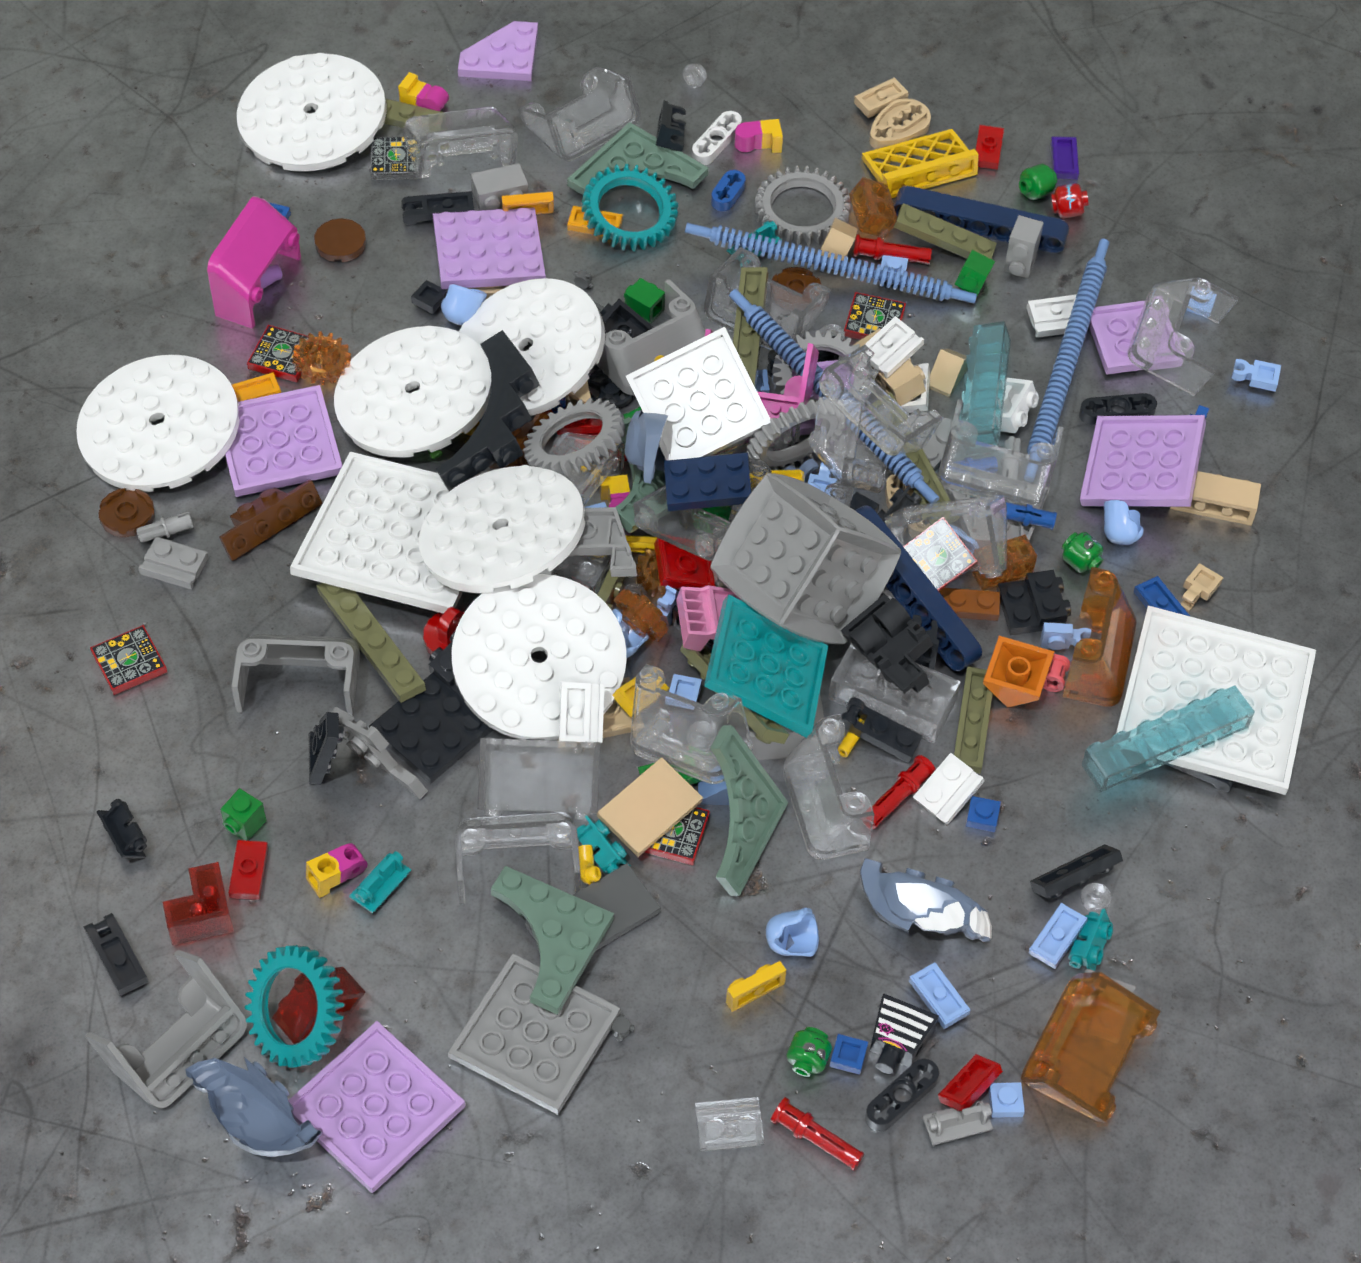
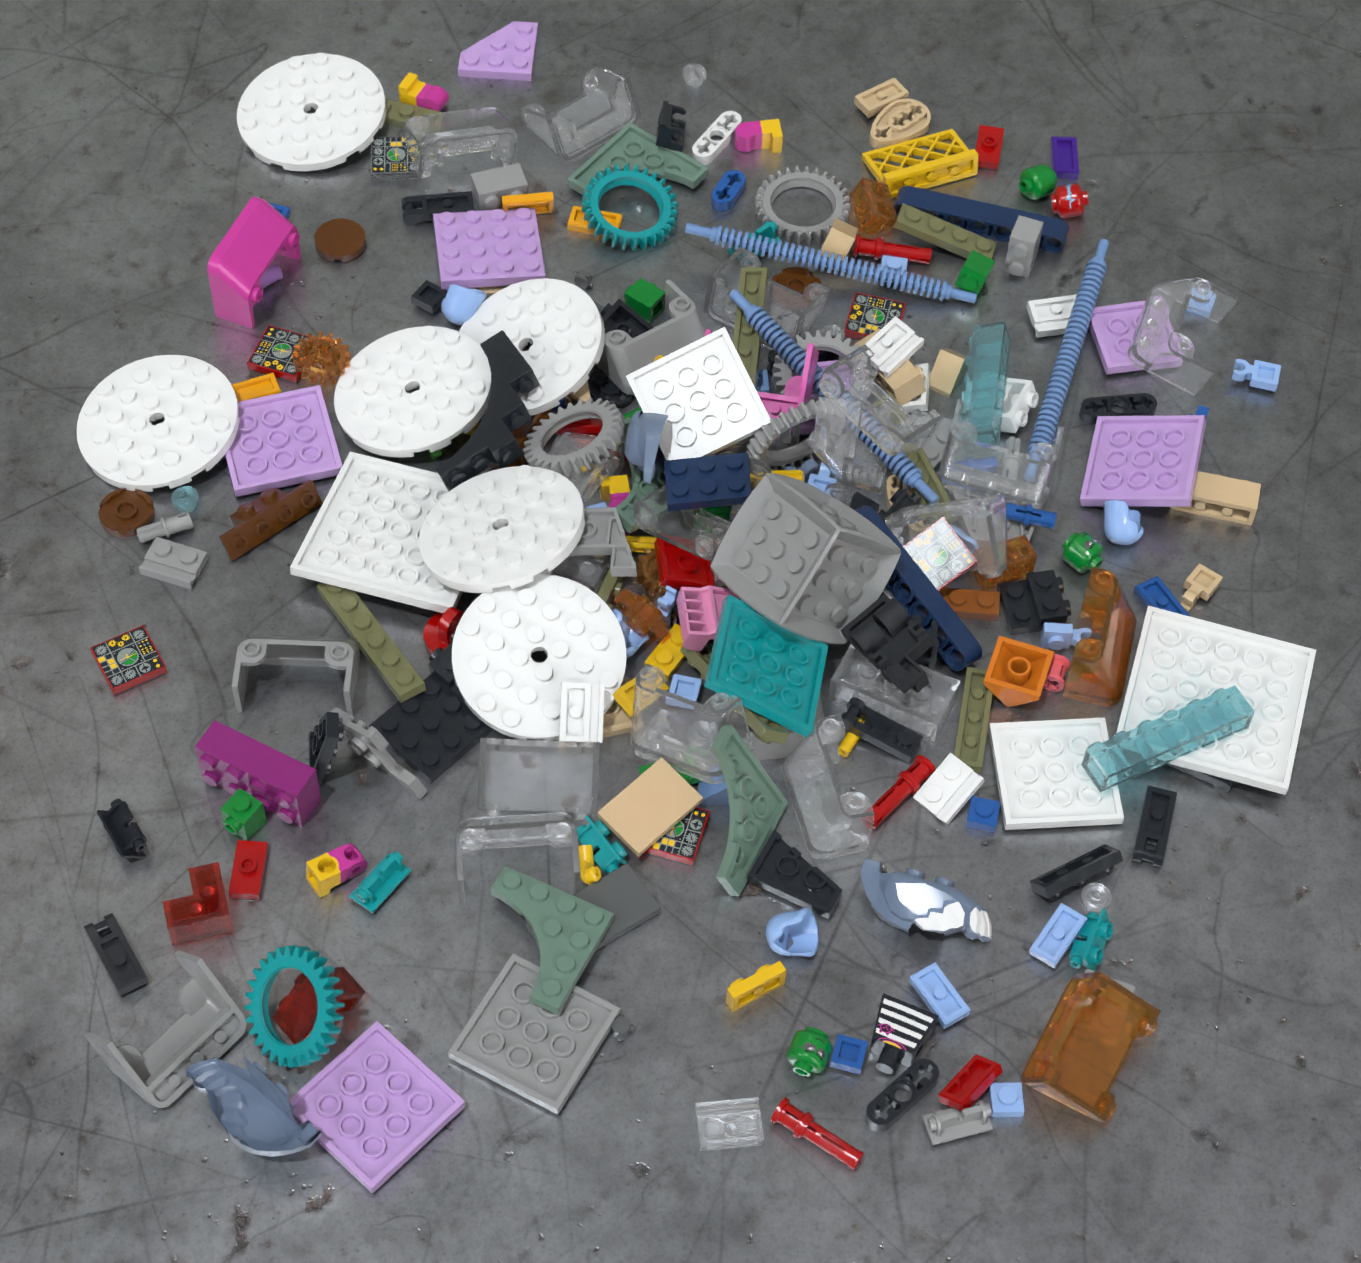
(185, 504): none -> clear light blue plate
(268, 775): none -> magenta brick
(668, 654): none -> yellow plate
(793, 878): none -> black wing
(1043, 774): none -> white plate
(1154, 825): none -> black plate

